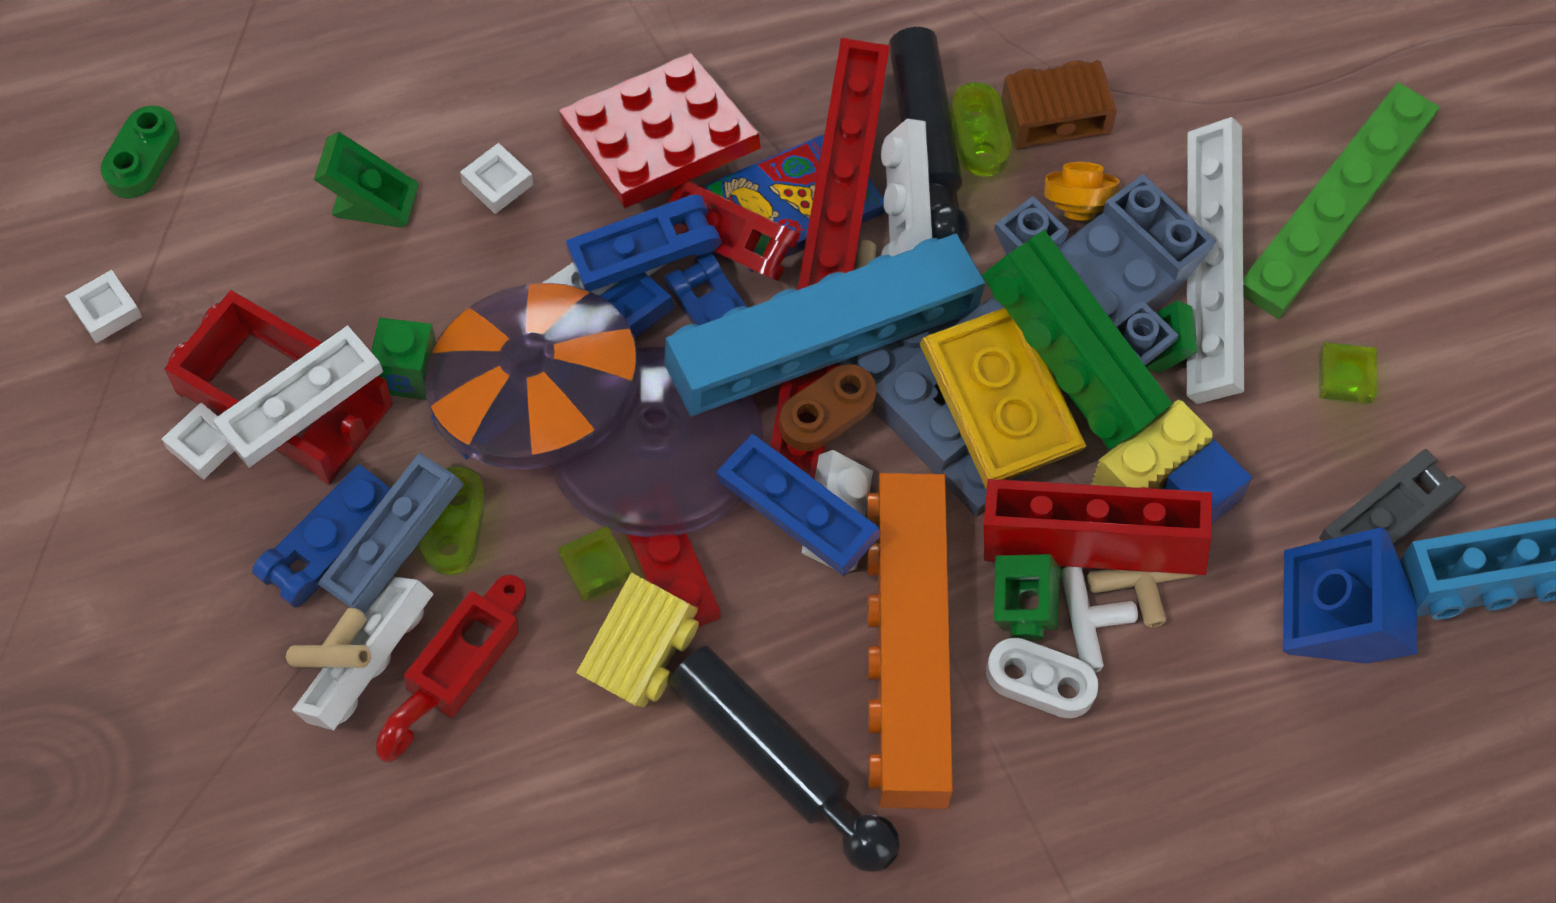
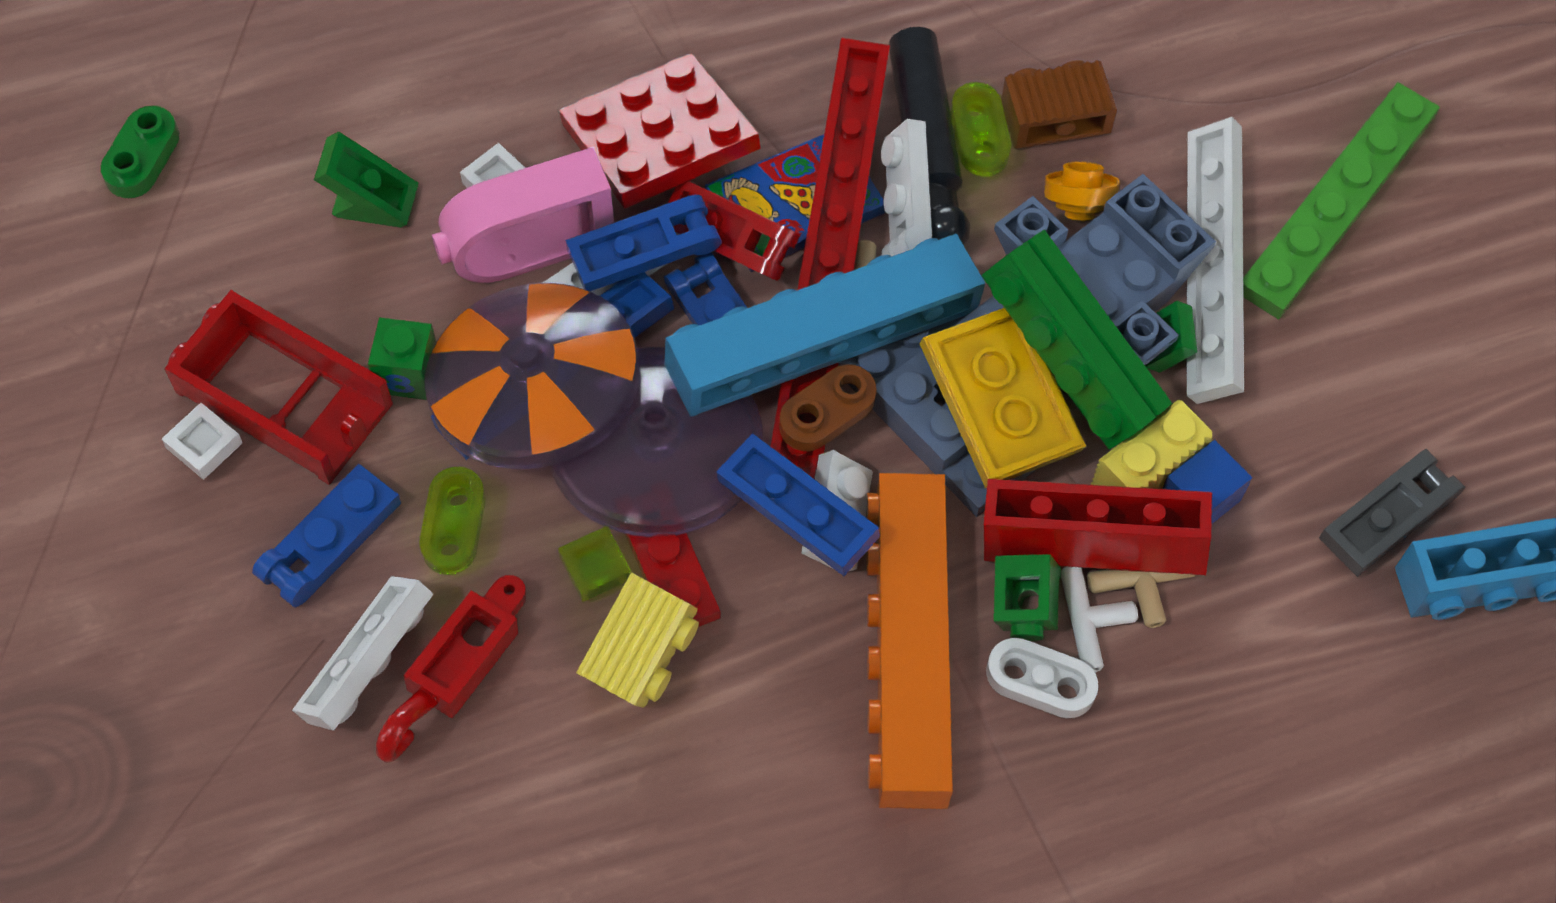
(103, 306): white plate -> none
(298, 396): white plate -> none
(336, 649): tan piece -> none
(390, 533): sand blue tile -> none
(523, 218): none -> bright pink window
(782, 757): black piece -> none
(1348, 372): clear neon green plate -> none
(1348, 600): blue slope -> none

